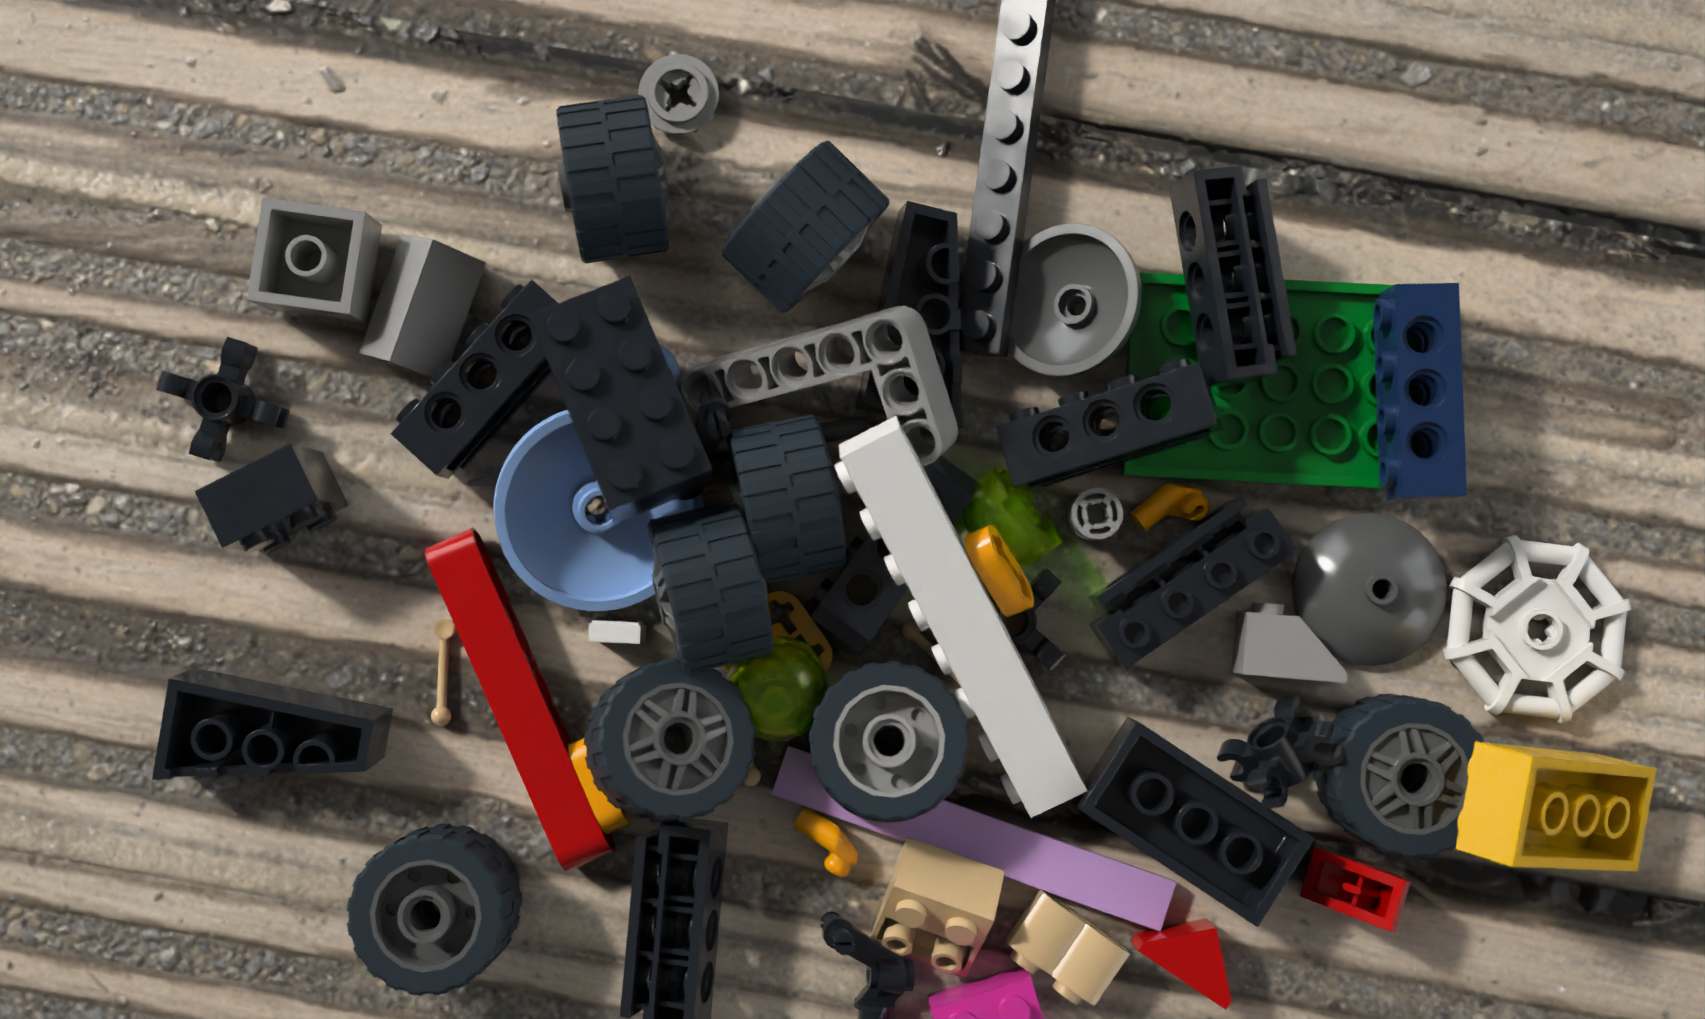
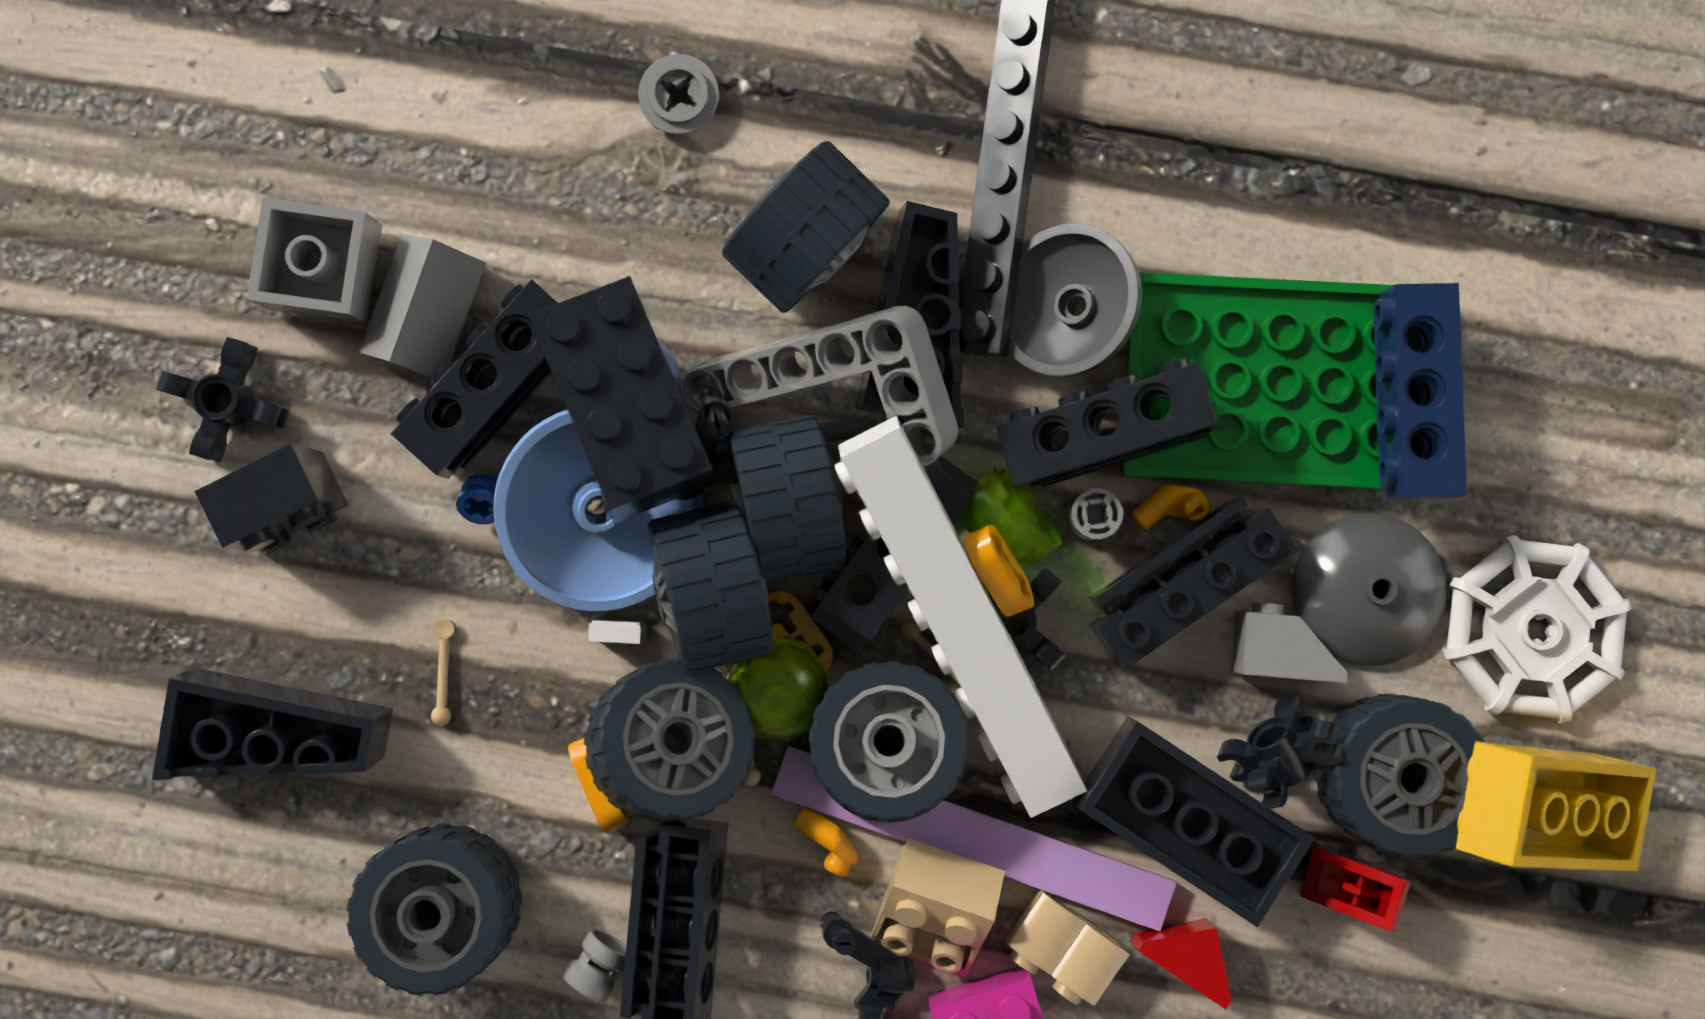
(477, 499): none -> blue bush
(517, 696): red beam -> none
(597, 965): none -> light grey wheel
(613, 178): black wheel -> none
(1209, 258): black brick -> none

